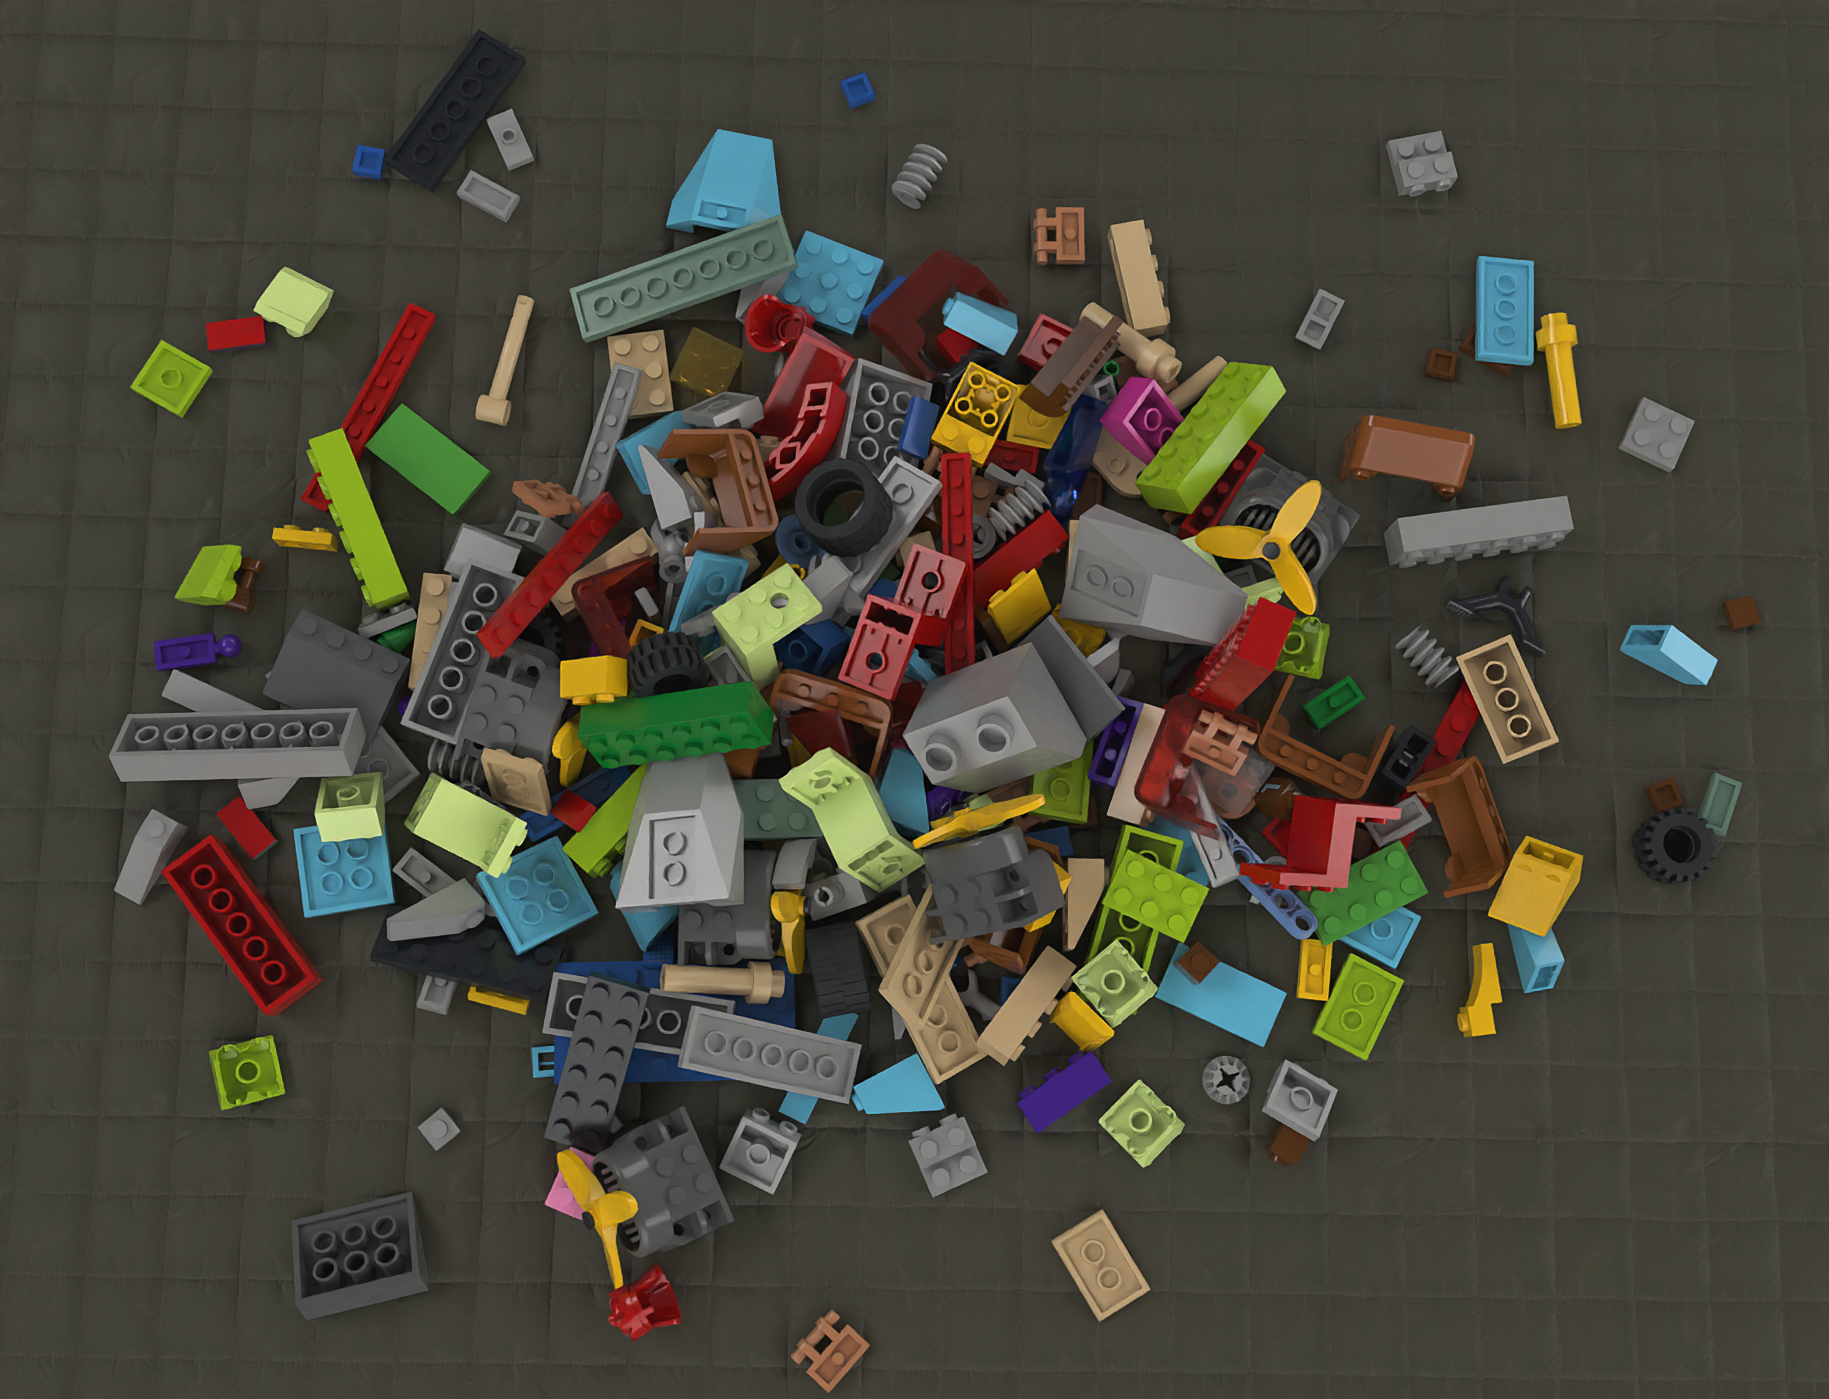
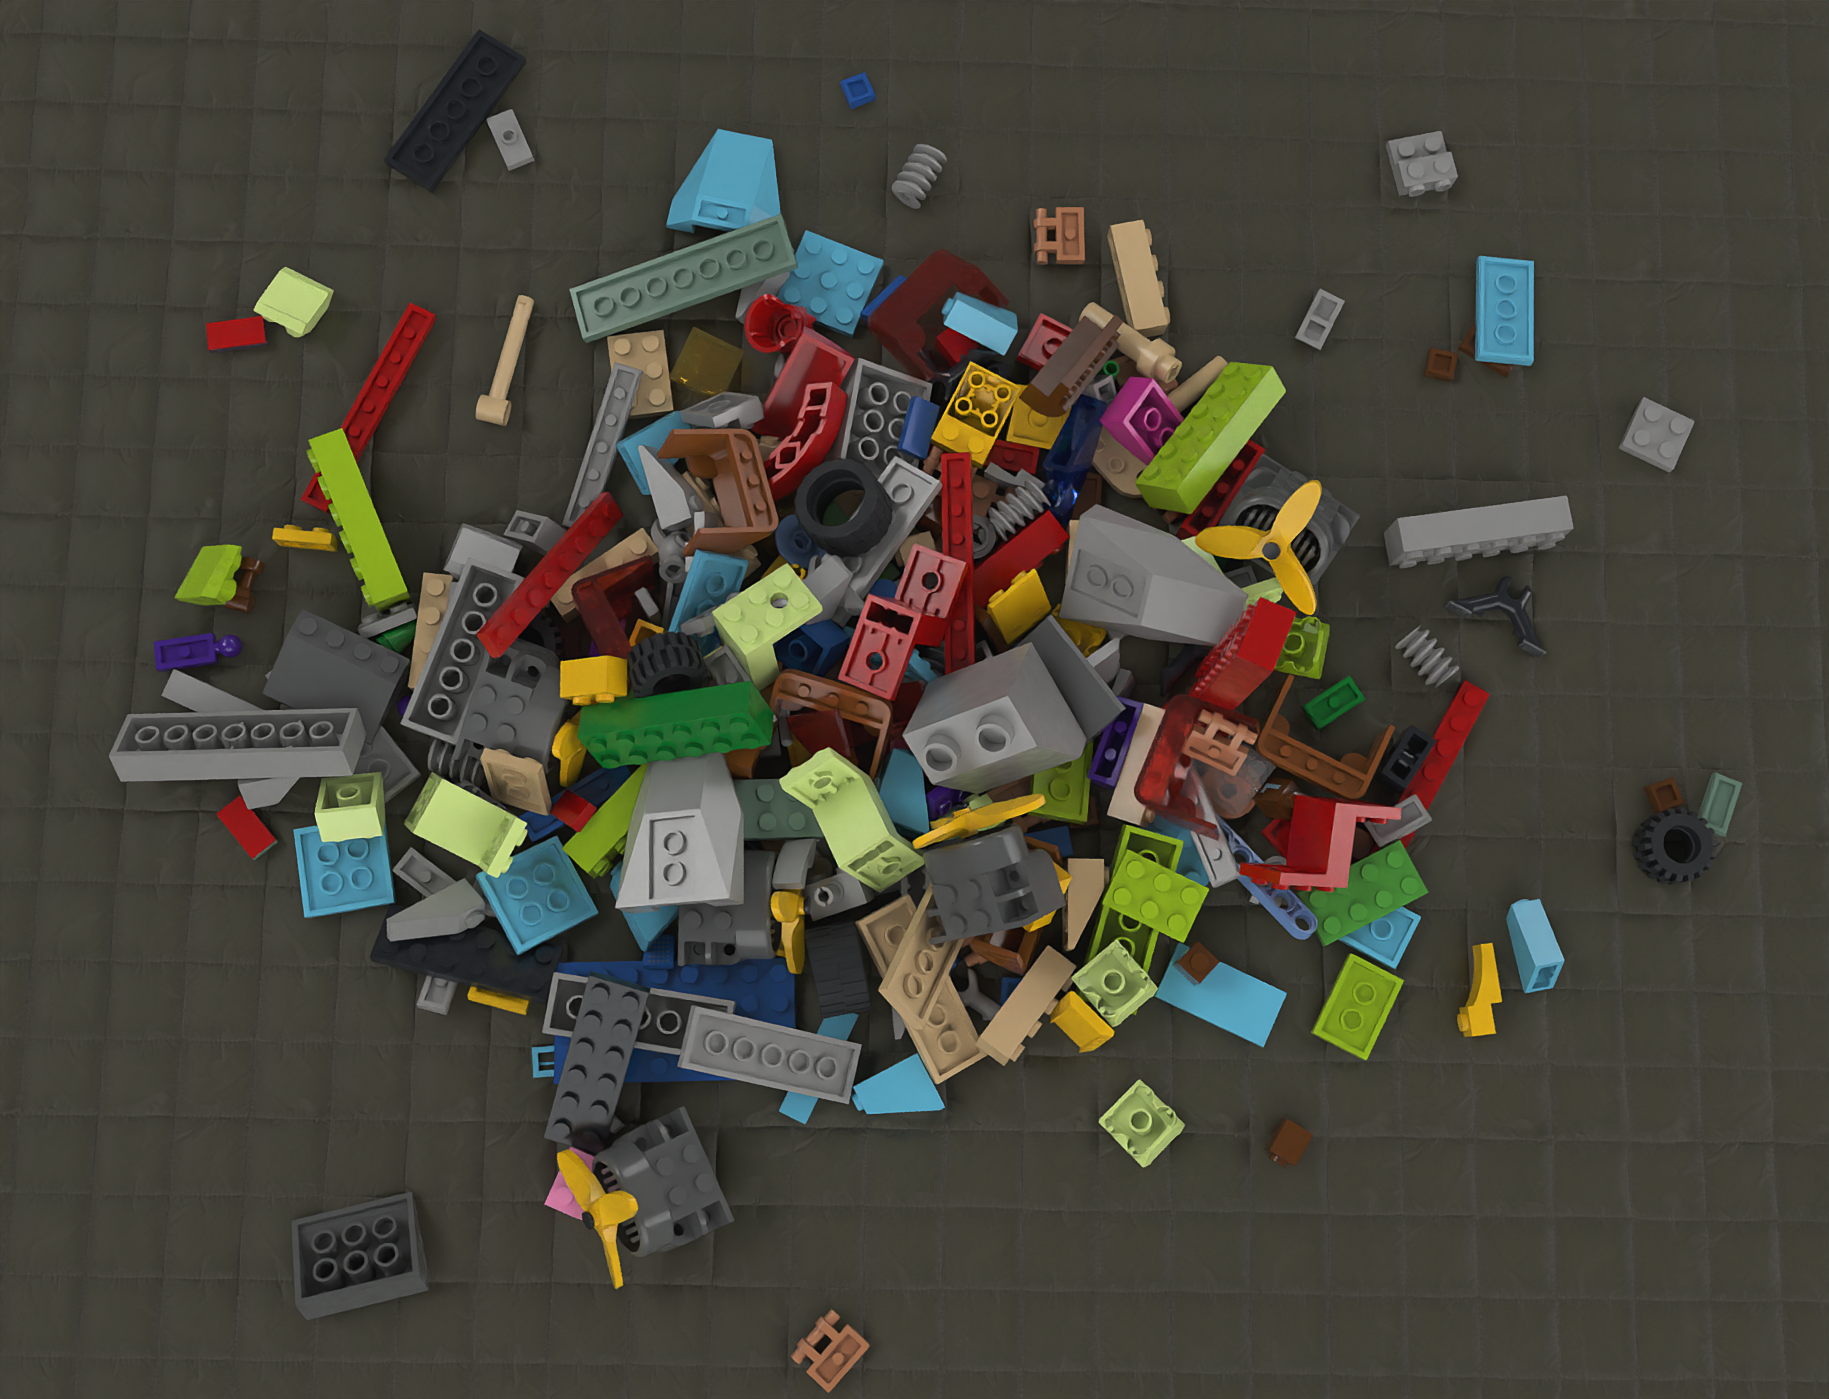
(149, 855): light grey slope -> none
(171, 379): lime plate -> none
(242, 925): red brick -> none
(246, 1072): lime slope -> none
(369, 162): blue tile -> none
(428, 460): bright green tile -> none
(439, 1129): light grey plate -> none
(488, 196): light grey tile -> none
(547, 498): nougat plate -> none
(644, 1304): red hat -> none
(754, 982): tan piece -> none
(760, 1149): light grey plate -> none
(947, 1154): light grey plate -> none
(1062, 1090): dark purple brick -> none
(1100, 1265): tan tile -> none
(1212, 1077): light grey gear -> none
(1299, 1099): light grey plate -> none
(1314, 970): yellow plate -> none
(1409, 452): dark orange windscreen -> none
(1469, 823): dark orange windscreen -> none
(1507, 699): tan slope -> none
(1536, 886): yellow slope -> none
(1556, 341): yellow piece -> none
(1669, 652): medium azure slope -> none
(1741, 612): reddish brown tile -> none

